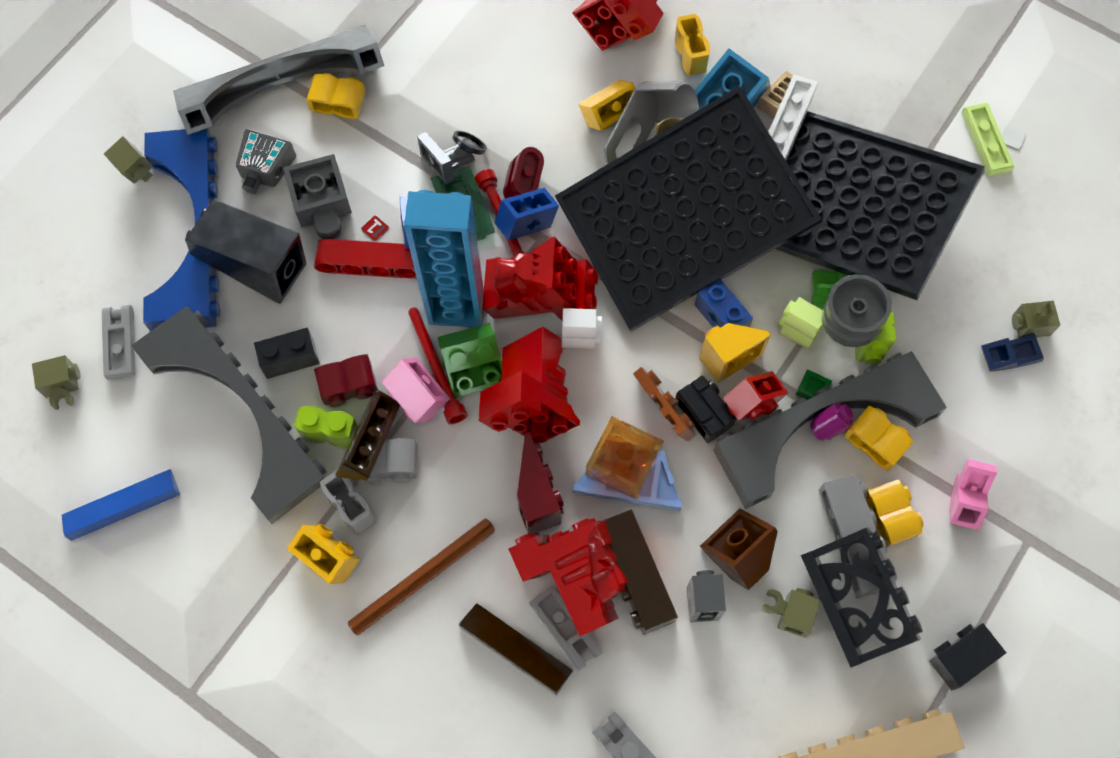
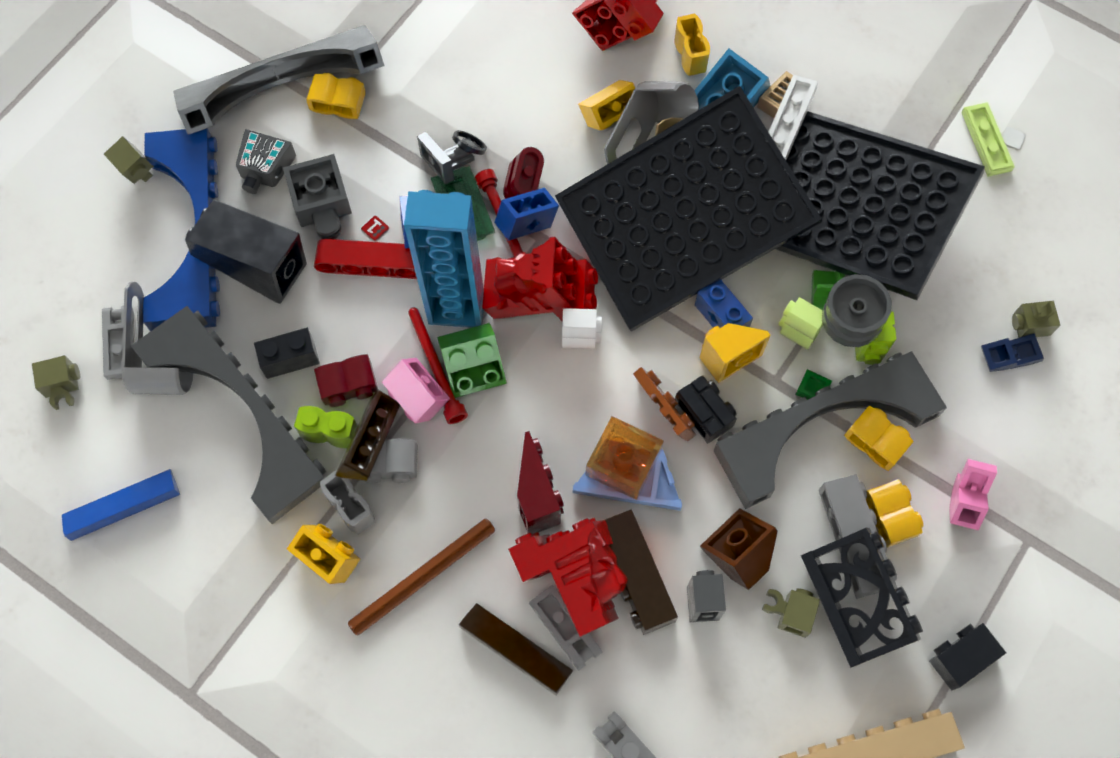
(146, 380): none -> light grey piece
(530, 389): red brick -> none
(755, 396): red brick -> none
(832, 421): magenta brick -> none

